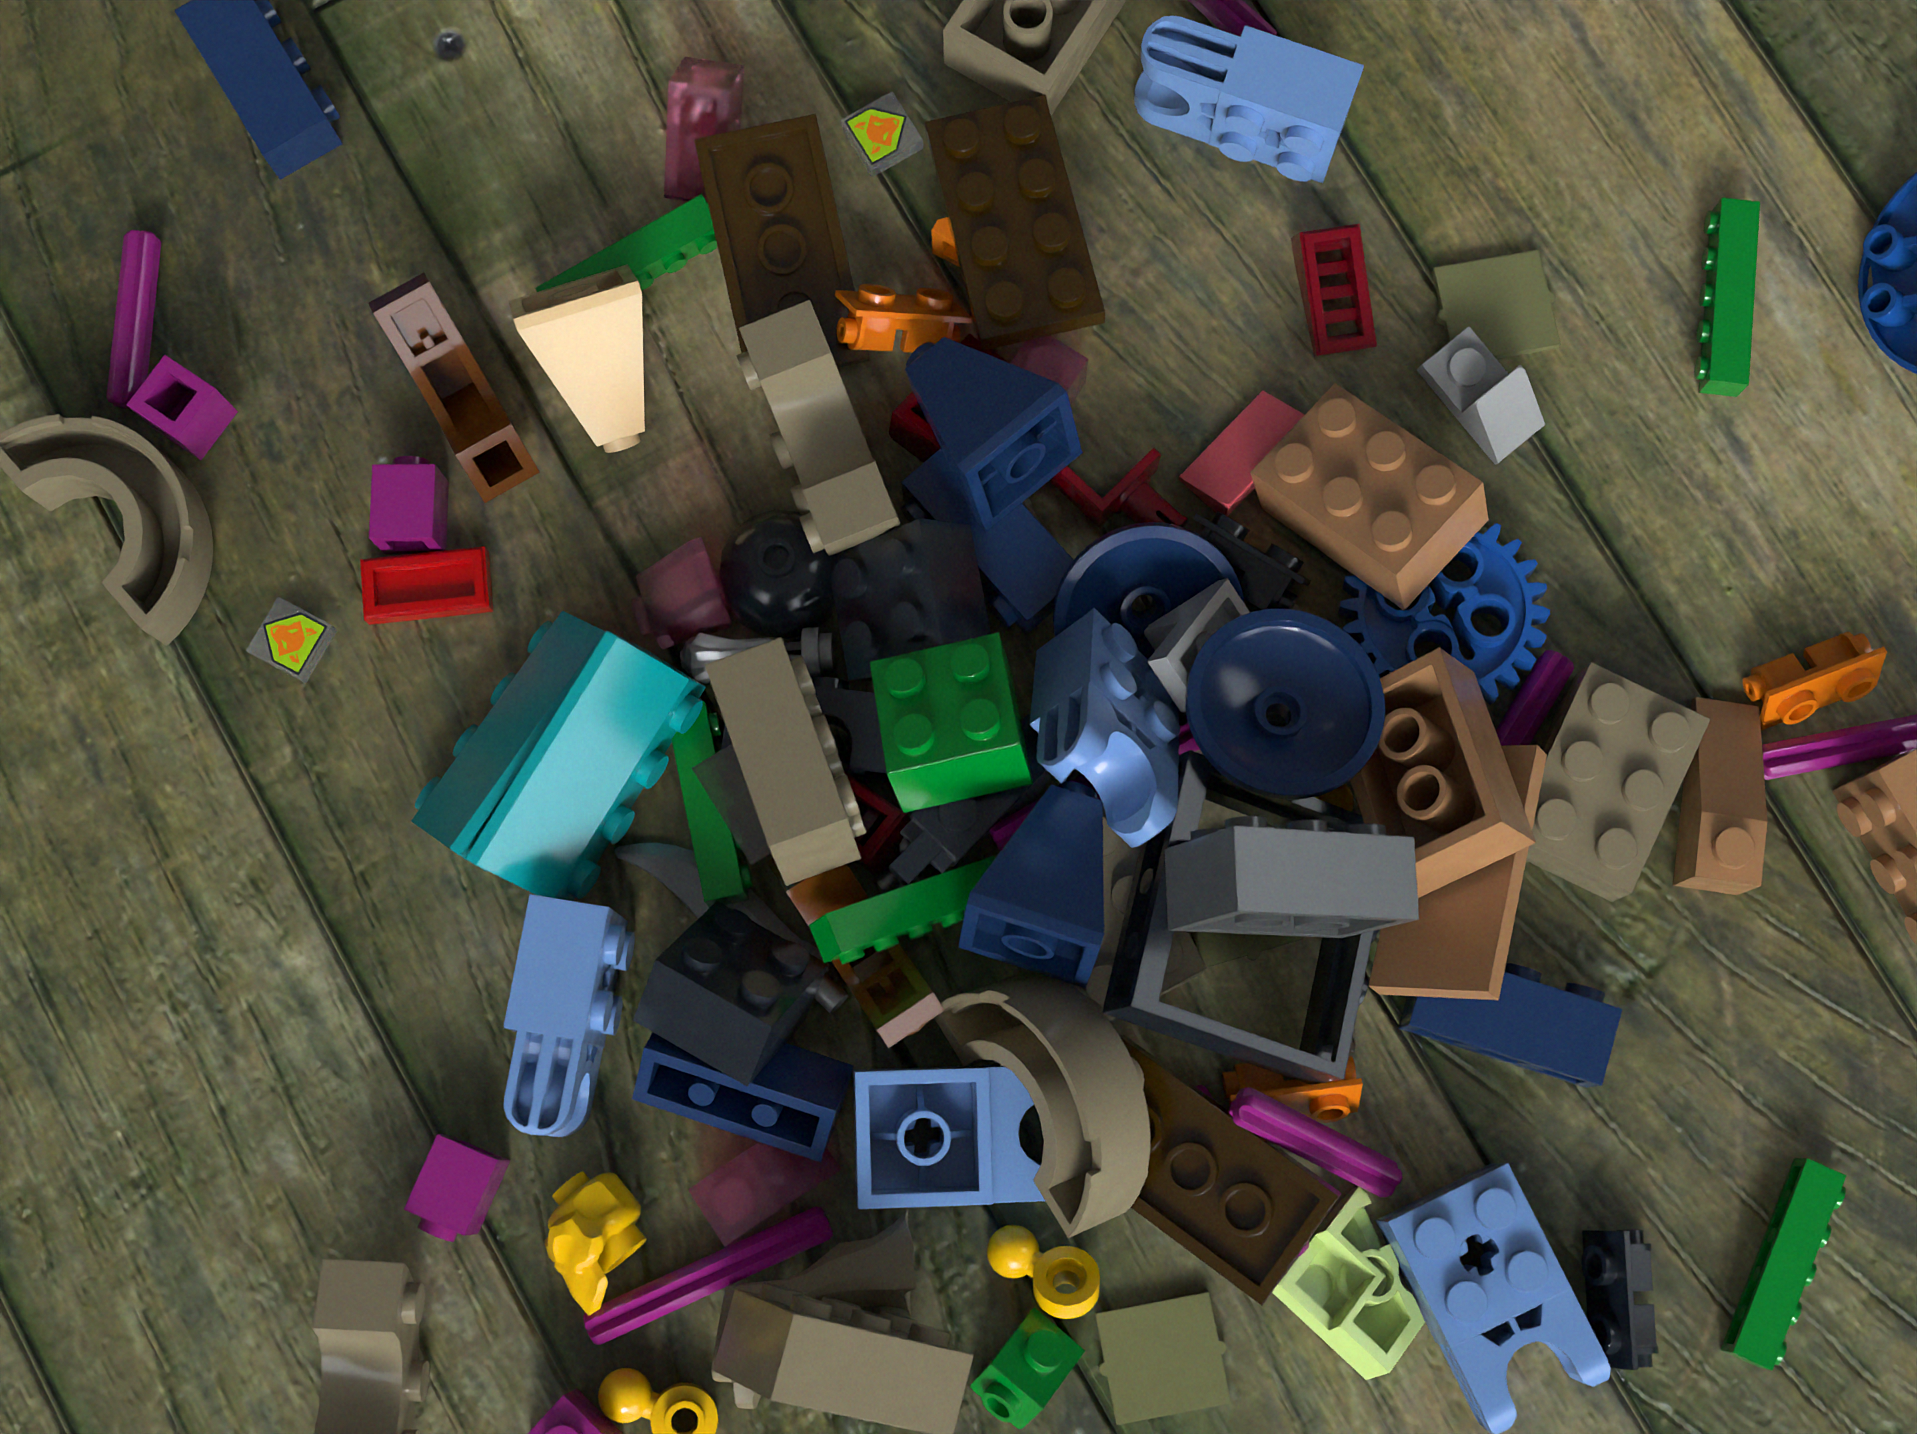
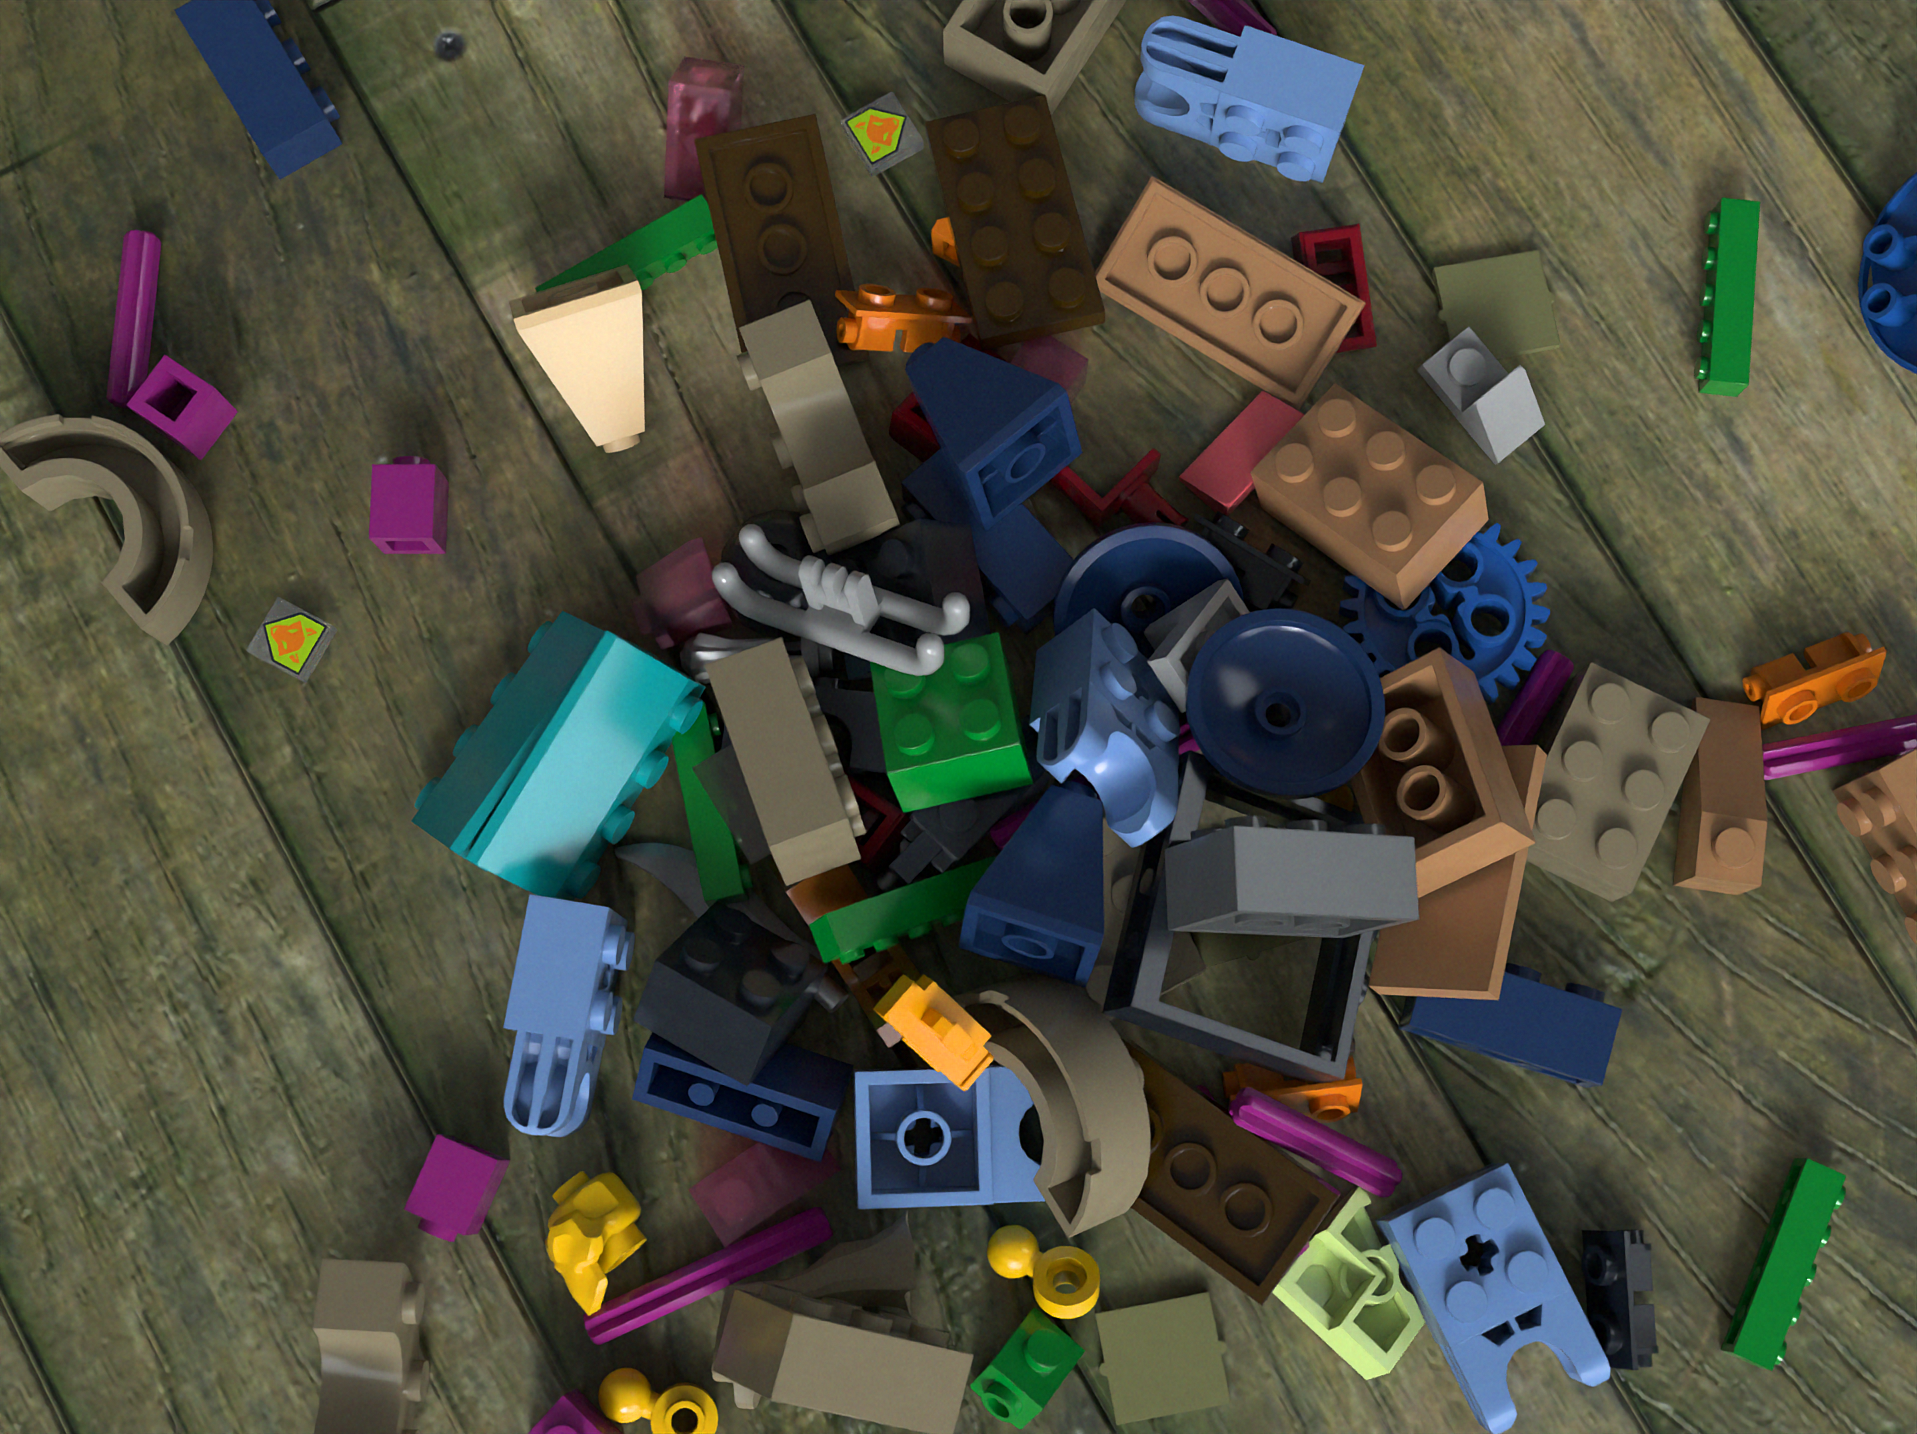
(426, 585): red tile -> none
(454, 387): reddish brown arch -> none
(841, 607): none -> light grey piece
(937, 1029): none -> light orange piece
(1227, 293): none -> medium nougat tile

